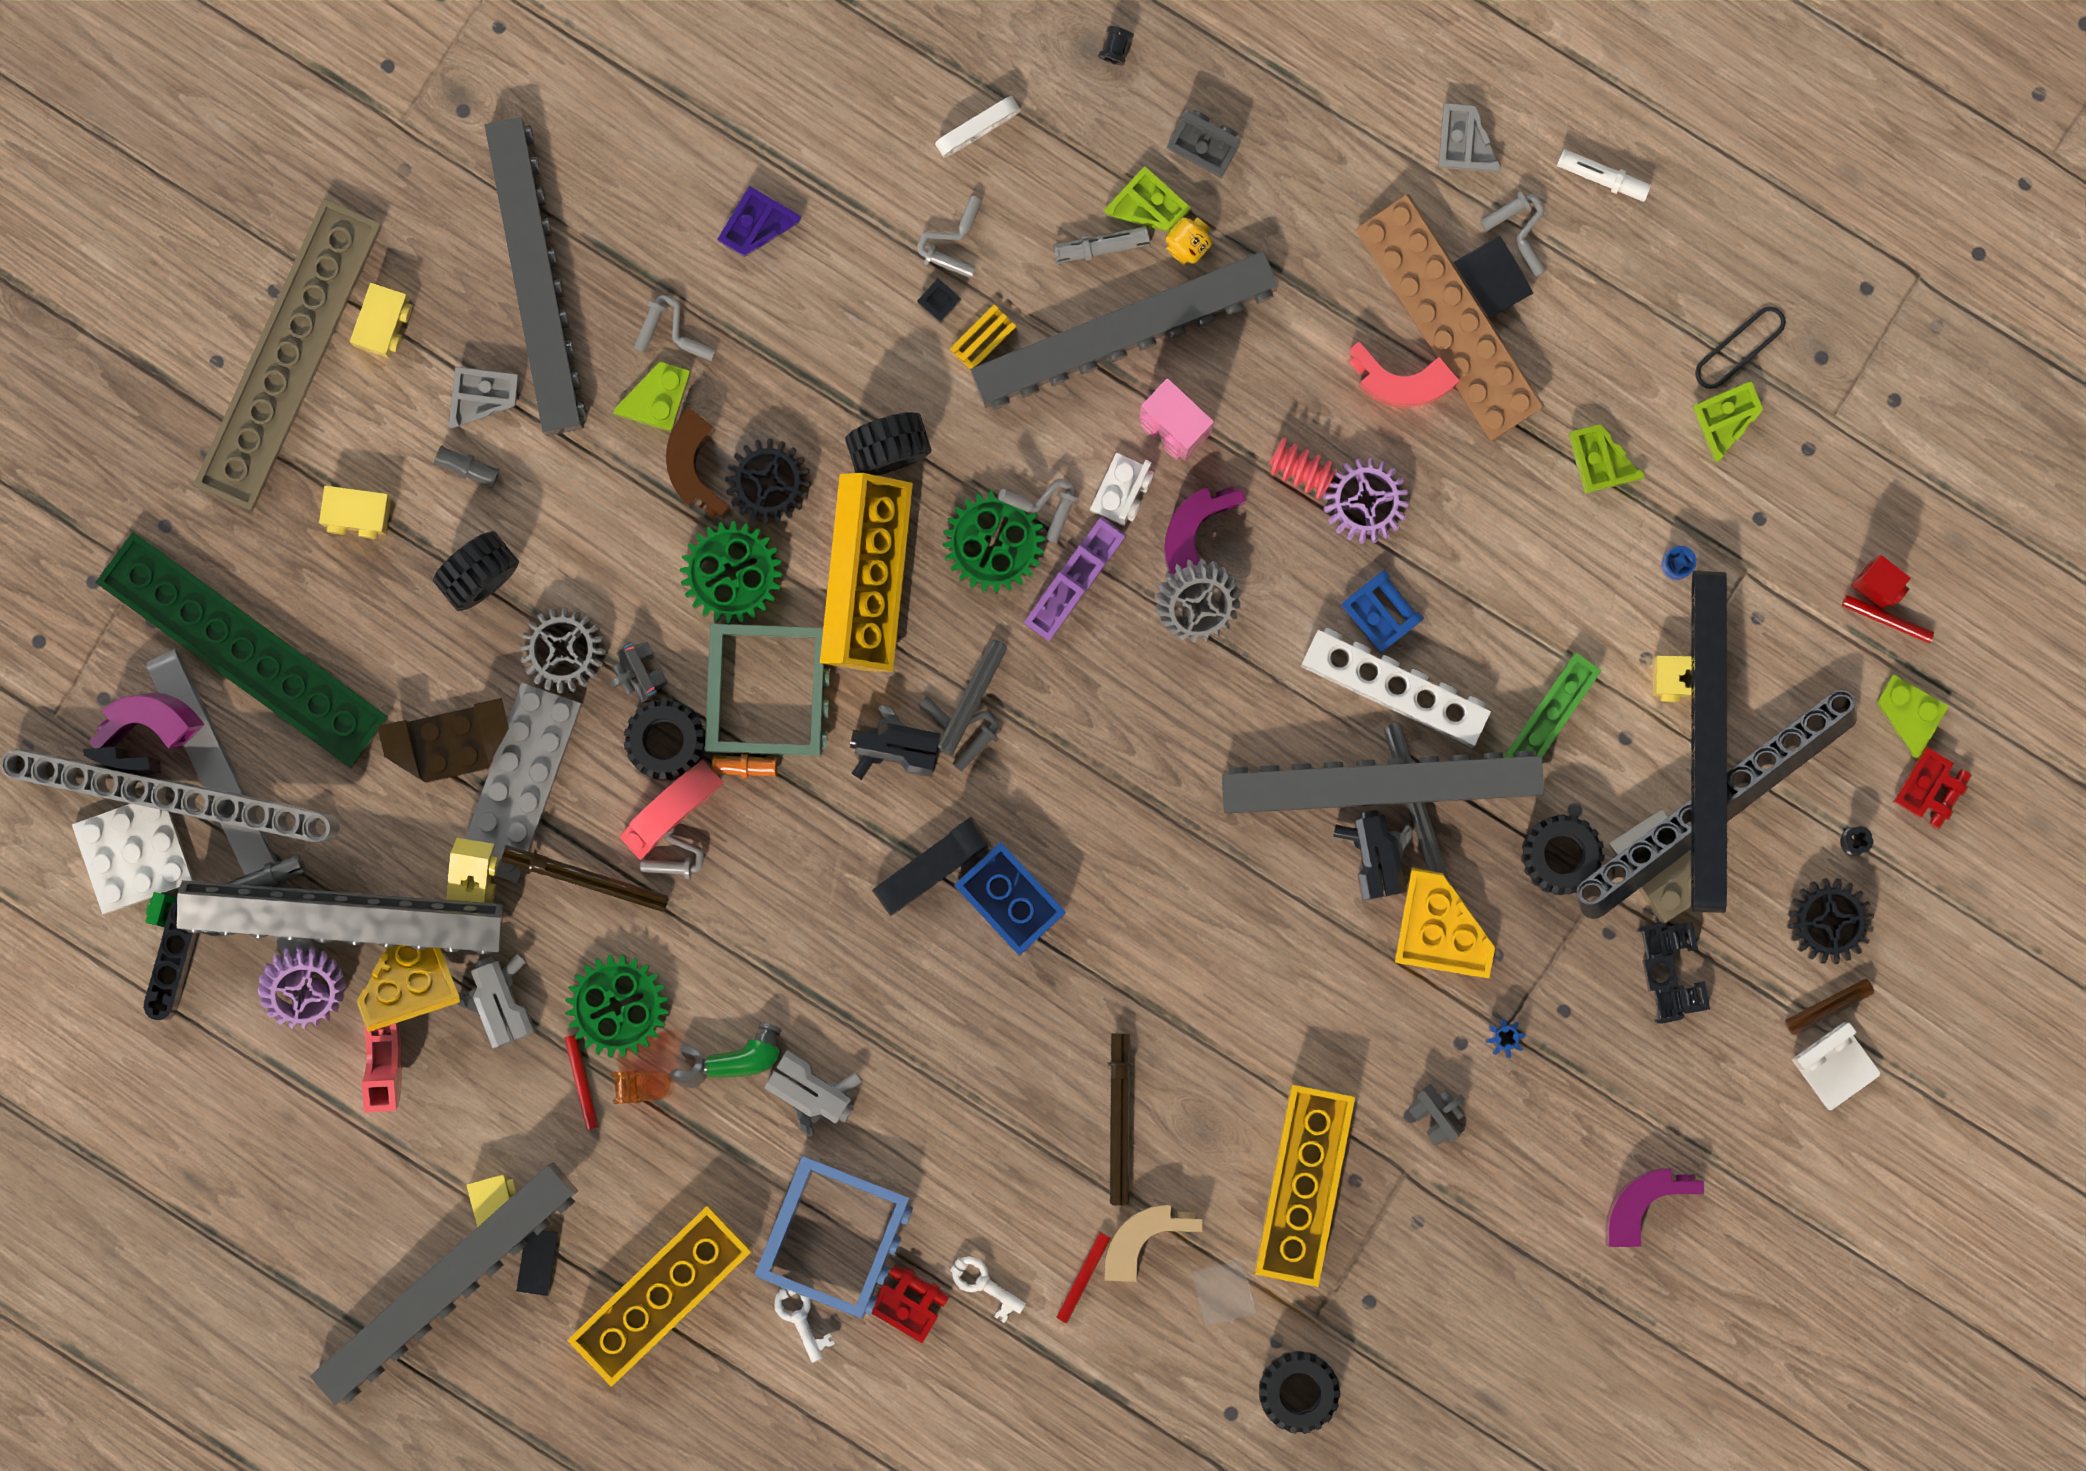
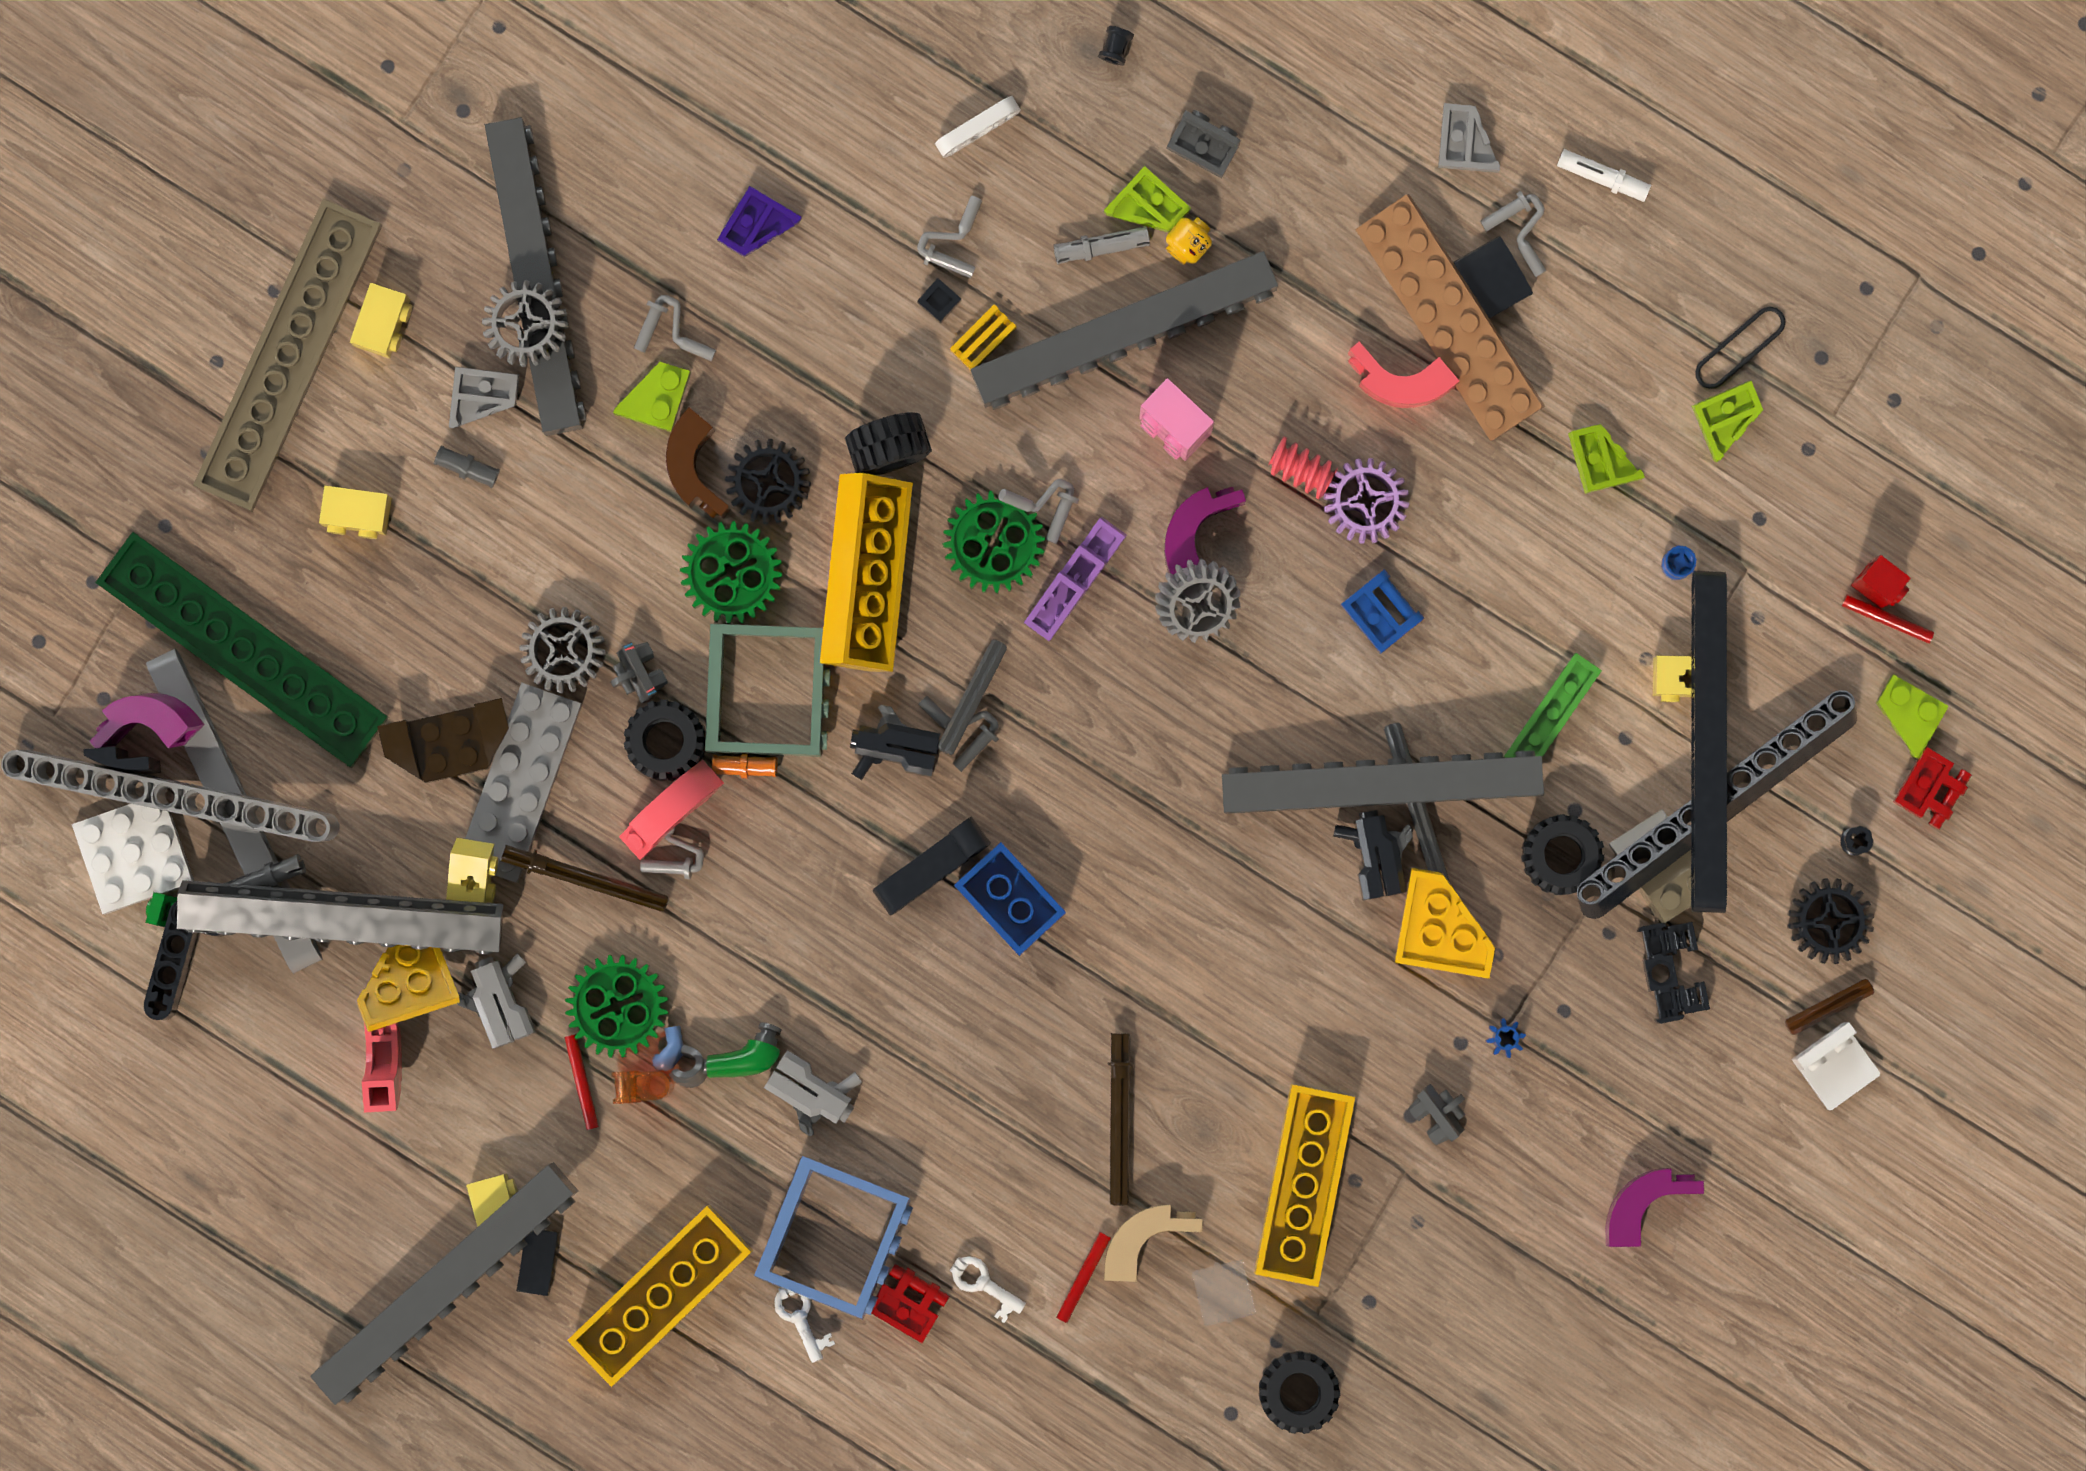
(324, 997): lavender gear -> none
(475, 571): black tyre -> none
(511, 323): none -> light grey gear
(672, 1052): none -> medium blue arm
(1121, 488): white bracket -> none
(1464, 731): white brick -> none

